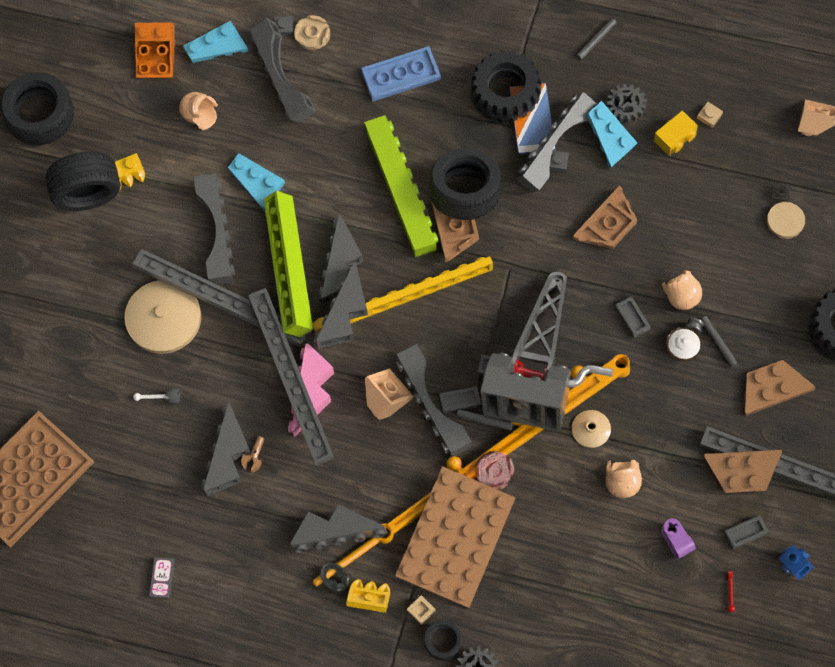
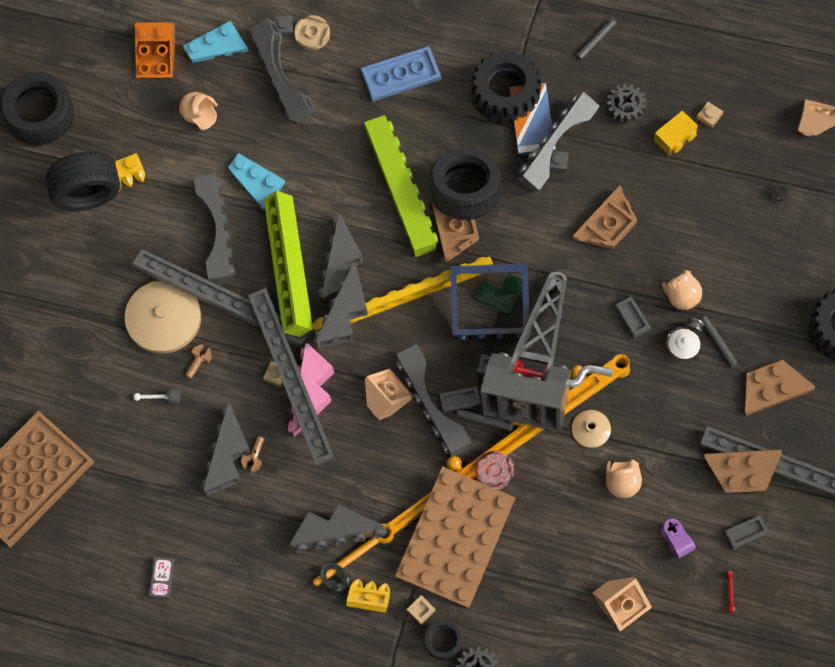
(198, 360): none -> medium nougat bar
(272, 375): none -> tan plate
(479, 269): none -> dark blue window
(501, 299): none -> clear green plate
(612, 136): medium azure wing -> none
(622, 601): none -> light nougat slope
(786, 220): tan tile -> none
(795, 562): blue brick -> none

